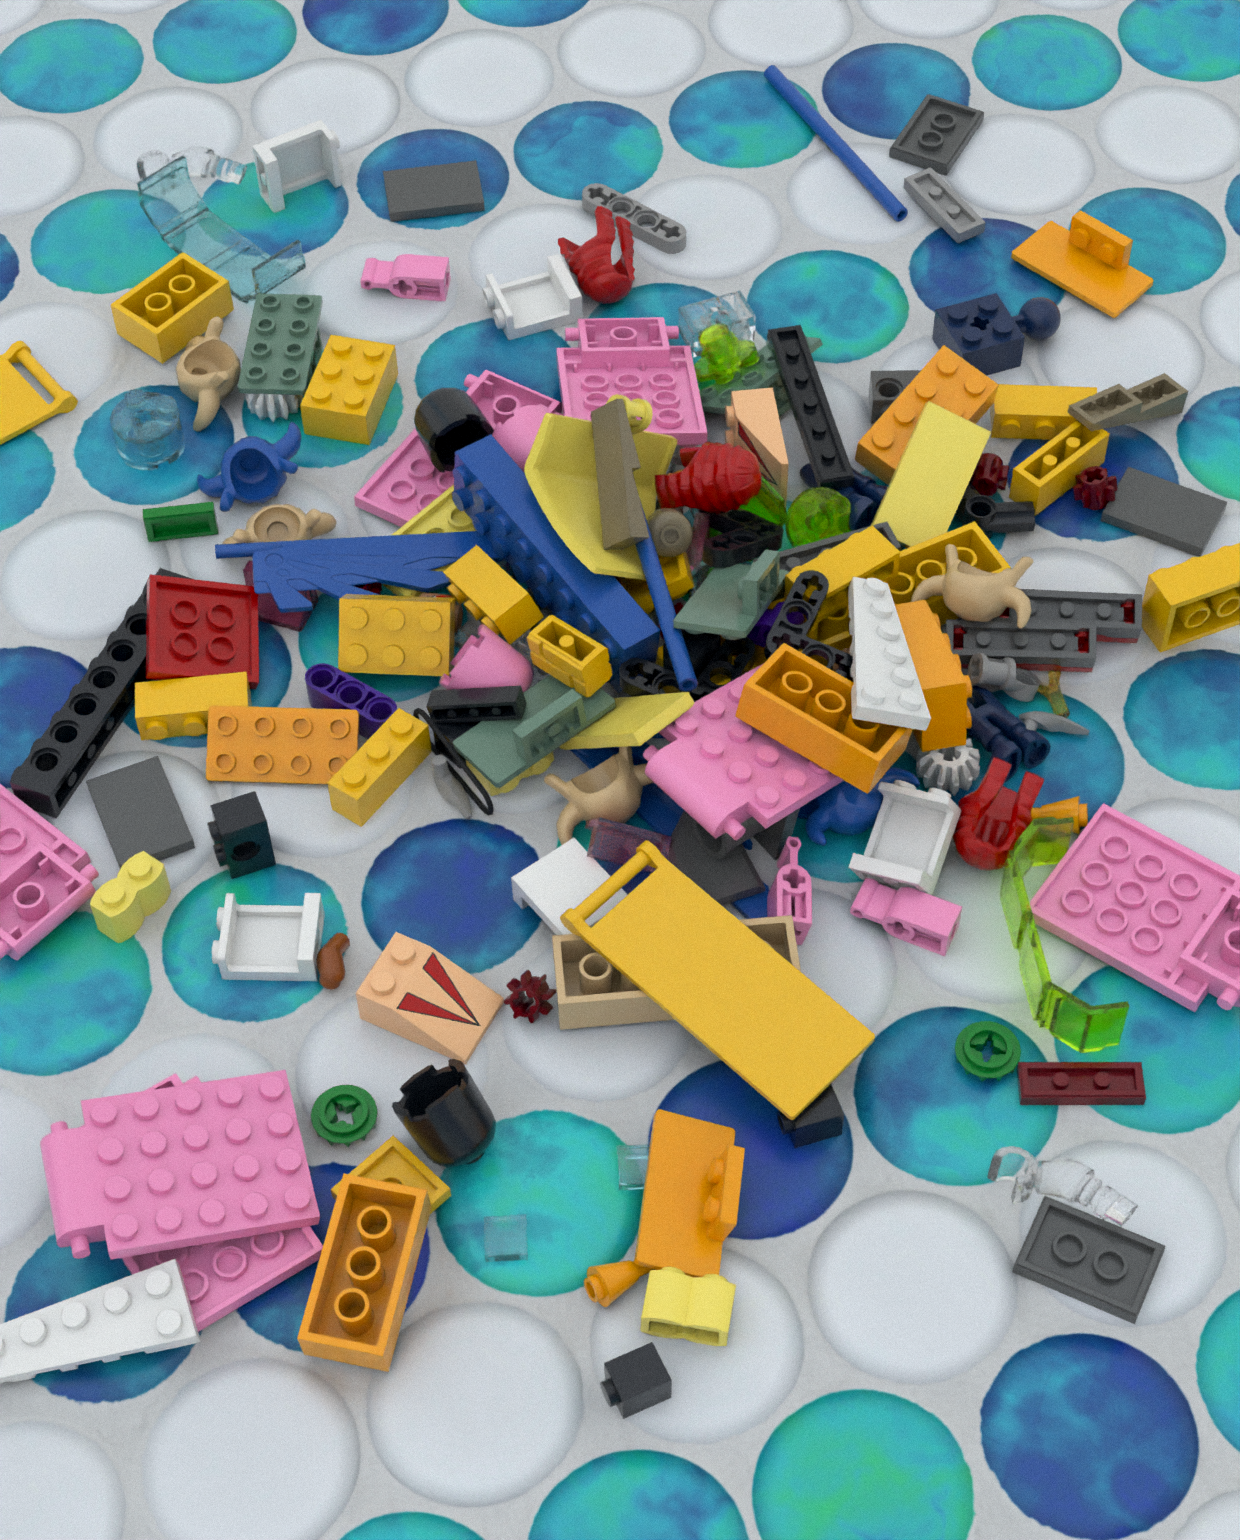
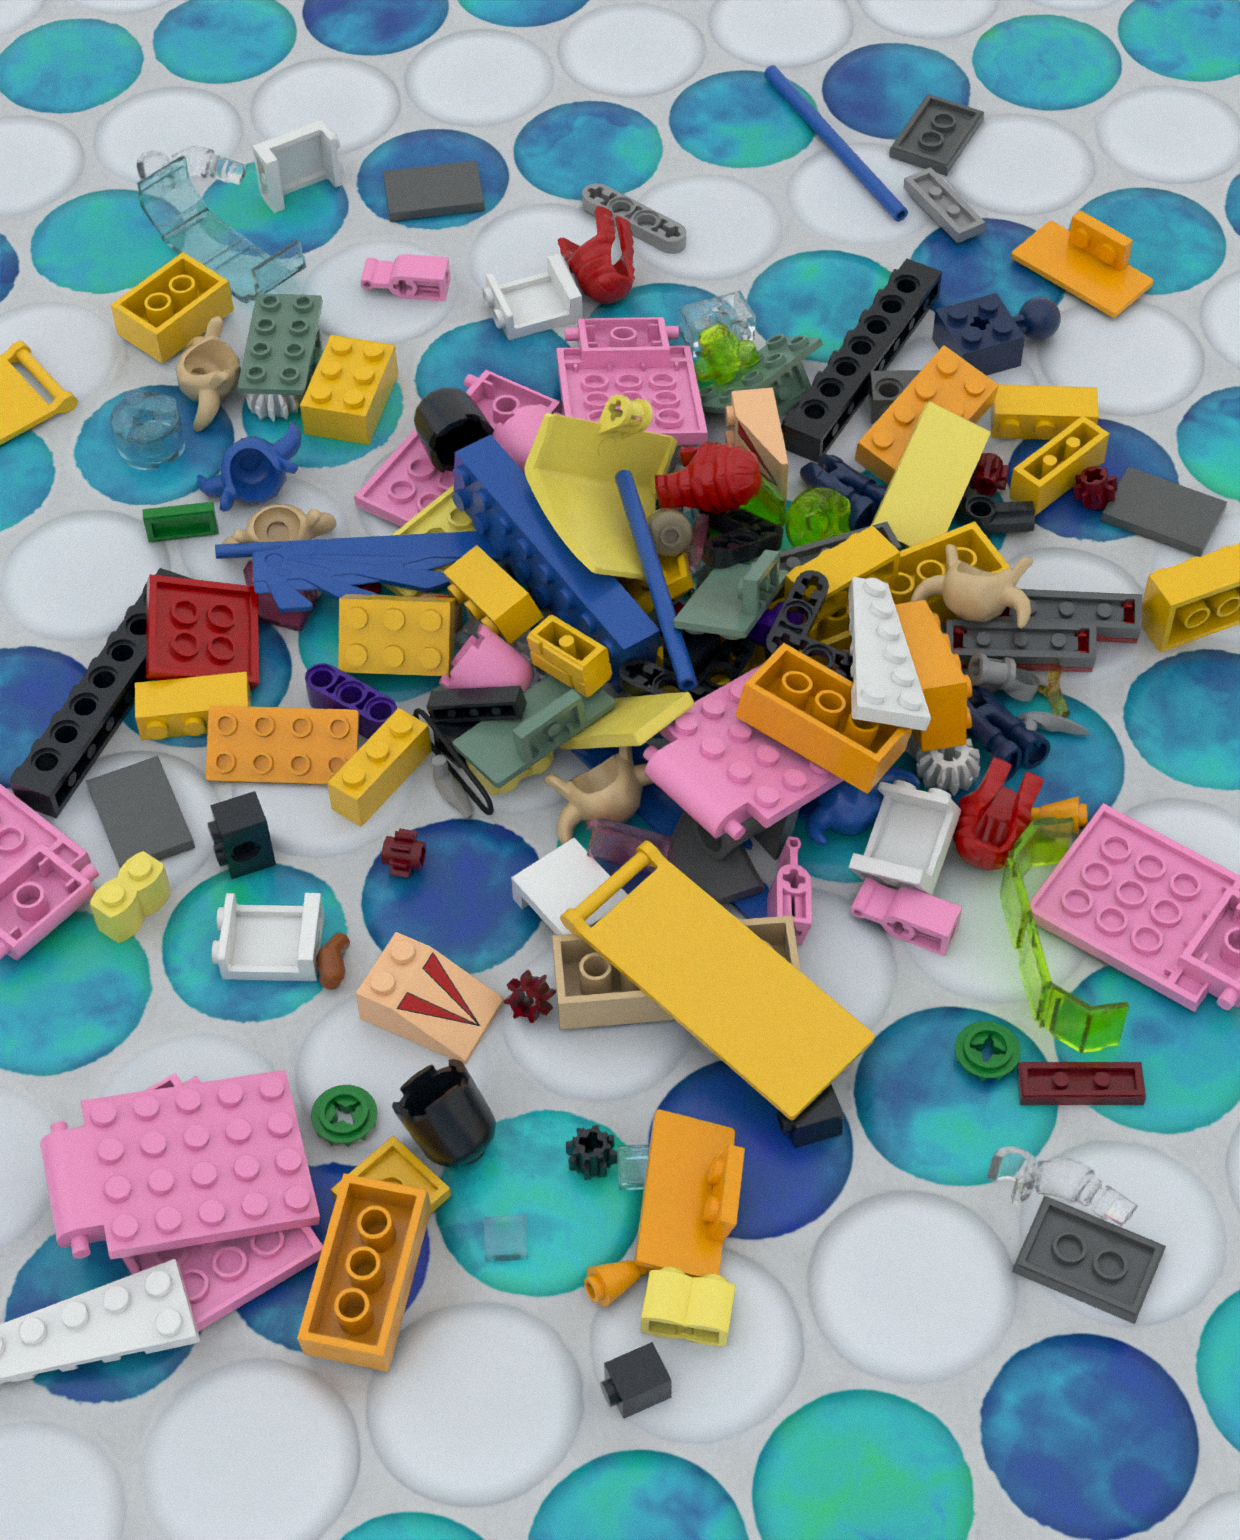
(403, 853): none -> dark red gear
(591, 1141): none -> black gear
(615, 462): dark tan slope -> none
(810, 407): black tile -> none
(869, 347): none -> black brick
(1123, 406): dark tan slope -> none

